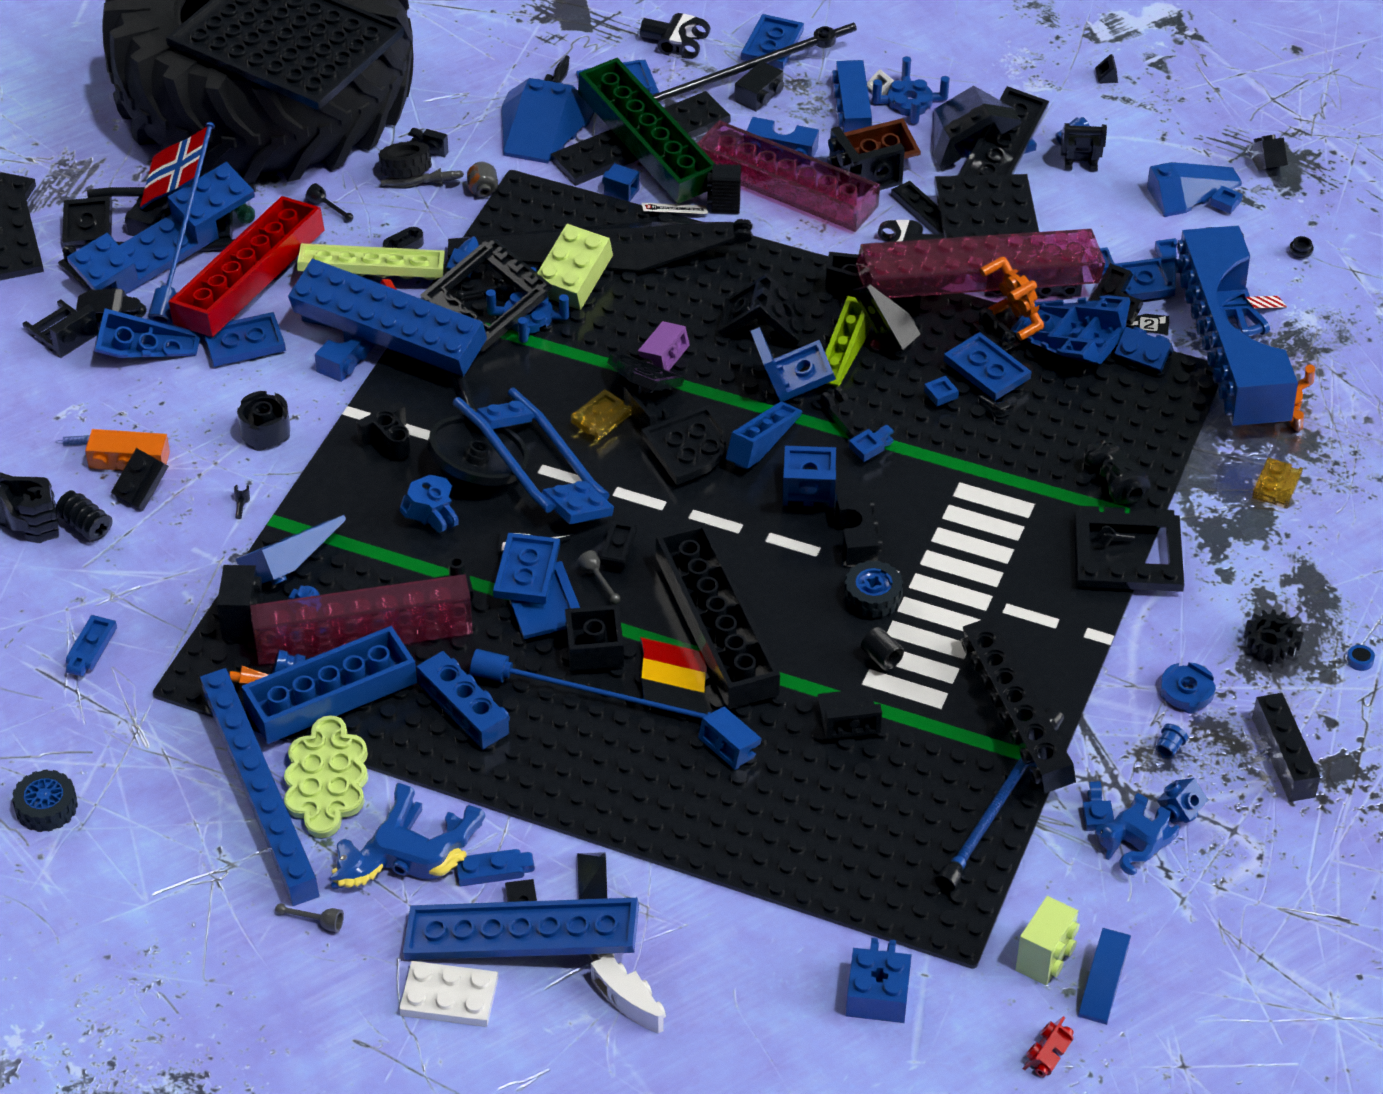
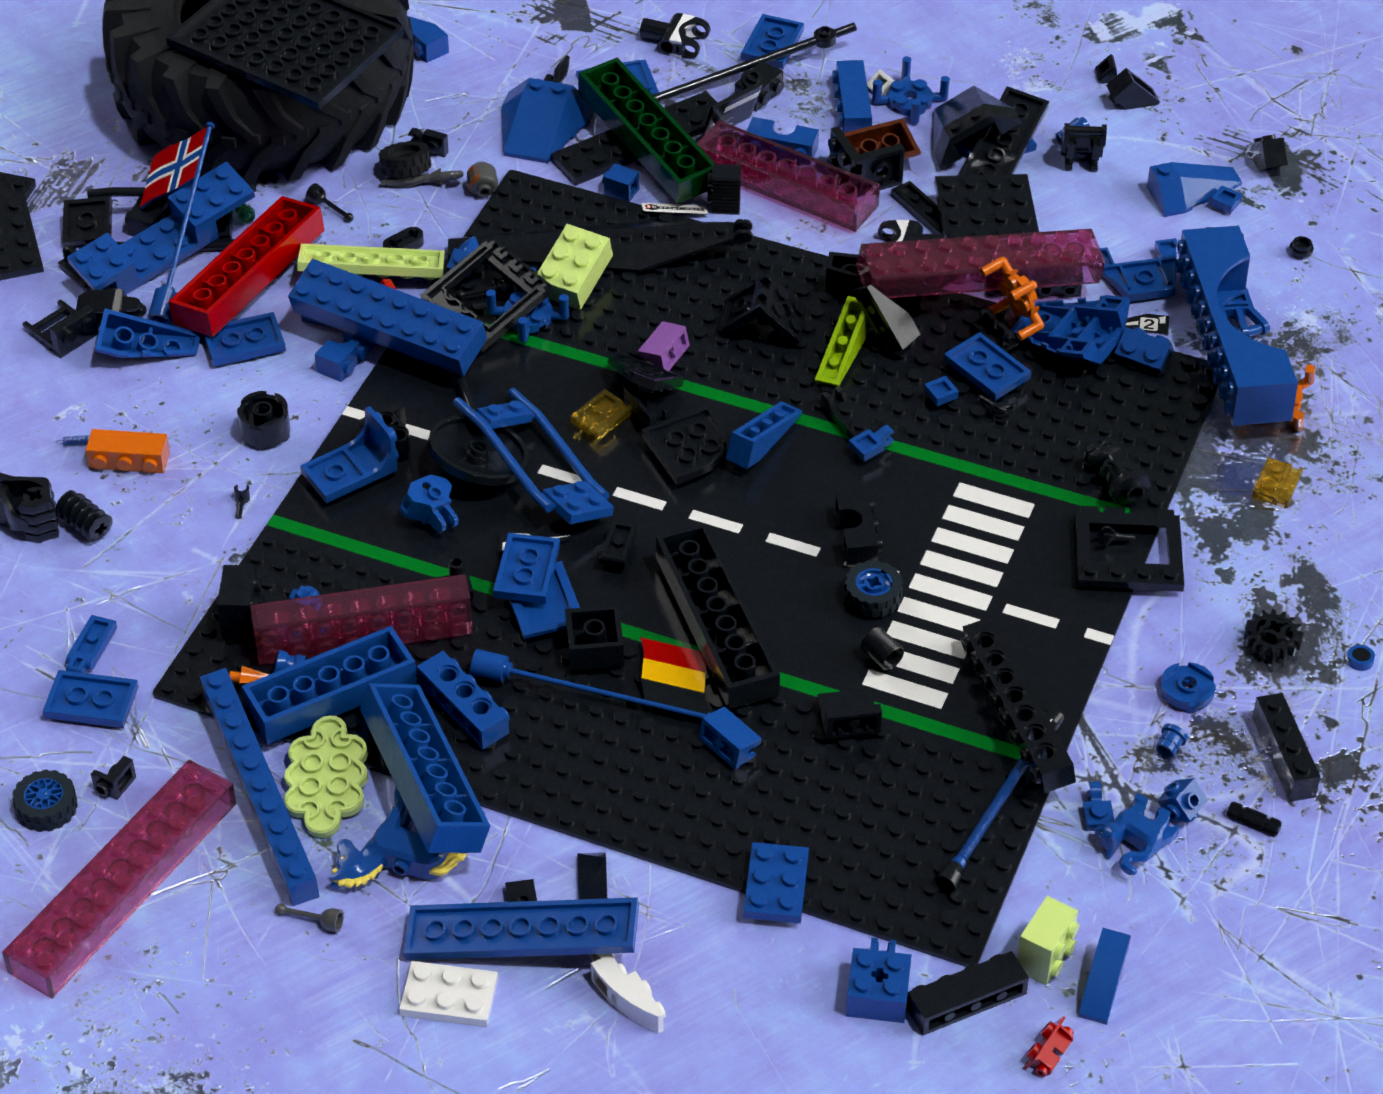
(90, 698): none -> blue plate
(117, 779): none -> black bracket
(119, 879): none -> clear pink brick
(139, 479): black plate -> none
(289, 553): wedge -> none
(356, 463): none -> blue bracket
(424, 769): none -> blue brick
(428, 40): none -> blue slope
(494, 867): blue hinge -> none
(590, 564): dark grey hinge -> none
(738, 106): none -> black door
(776, 882): none -> blue plate
(785, 369): blue bracket -> none
(809, 484): blue bracket -> none
(967, 992): none -> black brick
(1114, 284): black plate -> none
(1131, 91): none -> black slope
(1254, 818): none -> black axle
(1266, 302): sticker -> none

